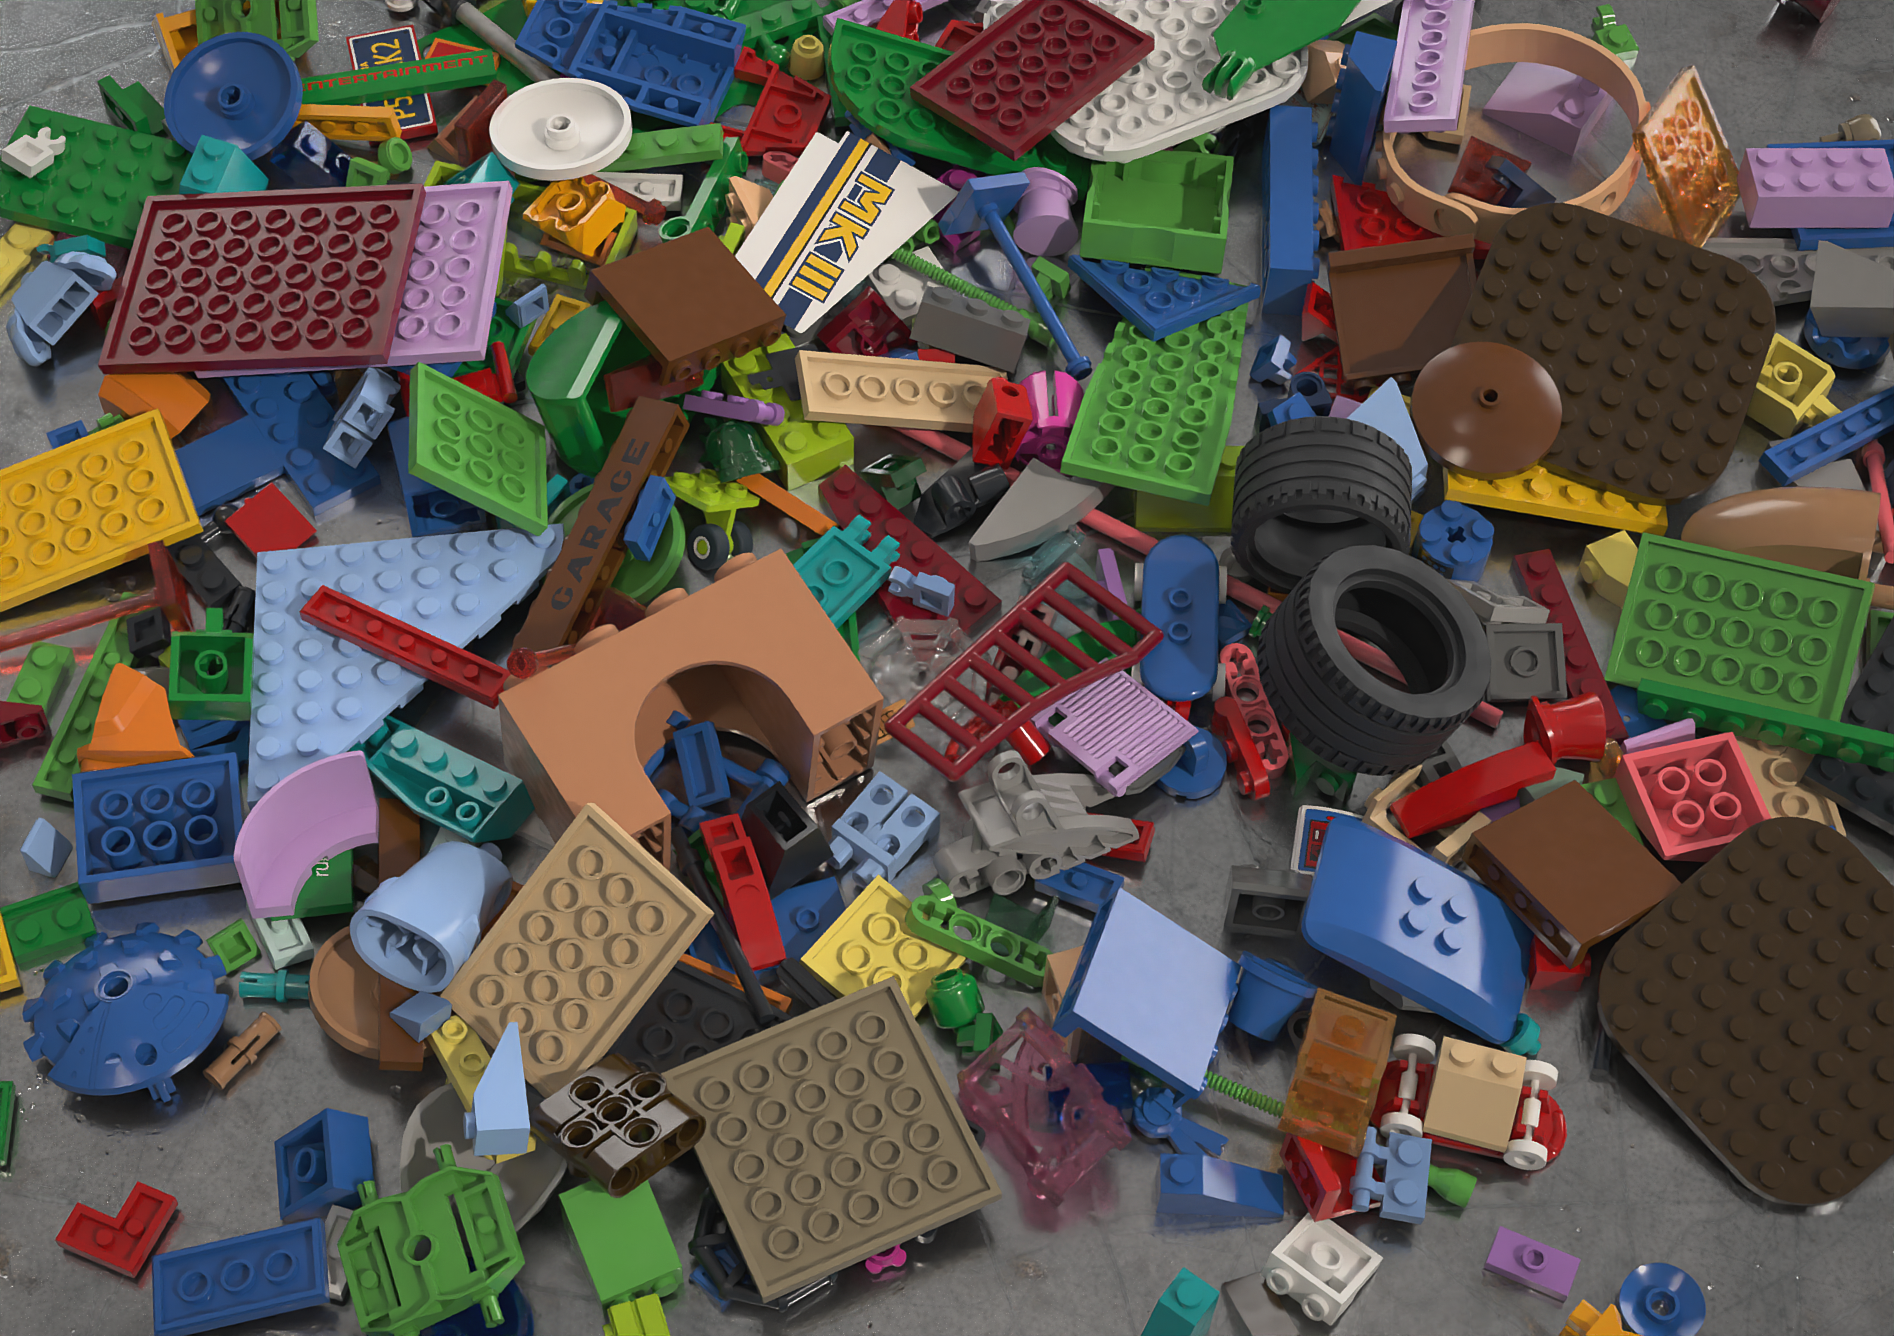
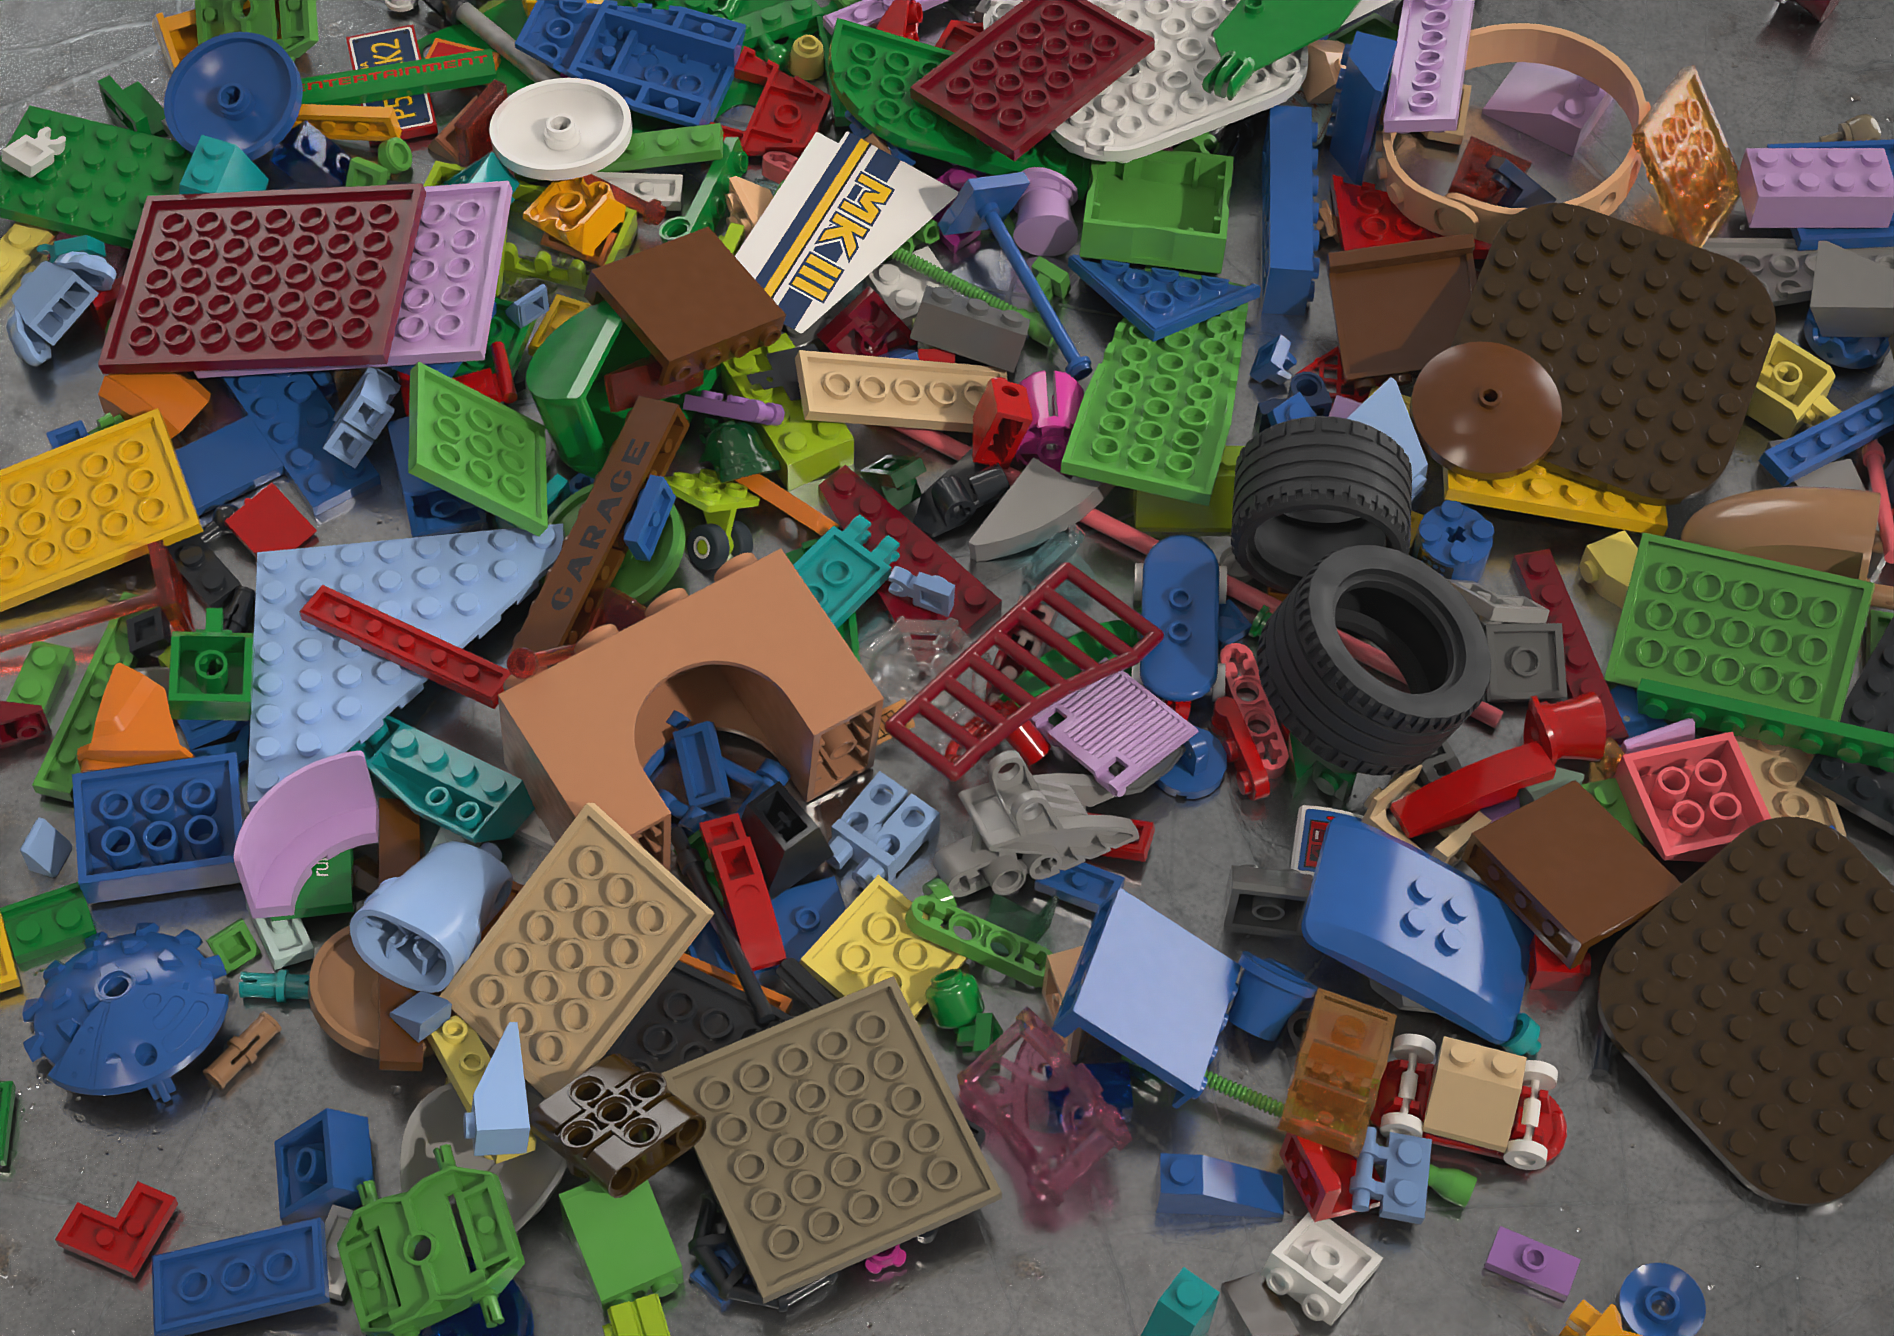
(1109, 577): medium lavender plate -> none
(1159, 1119): blue piece -> none
(1318, 314): red slope -> none
(1613, 37): bright green plate -> none

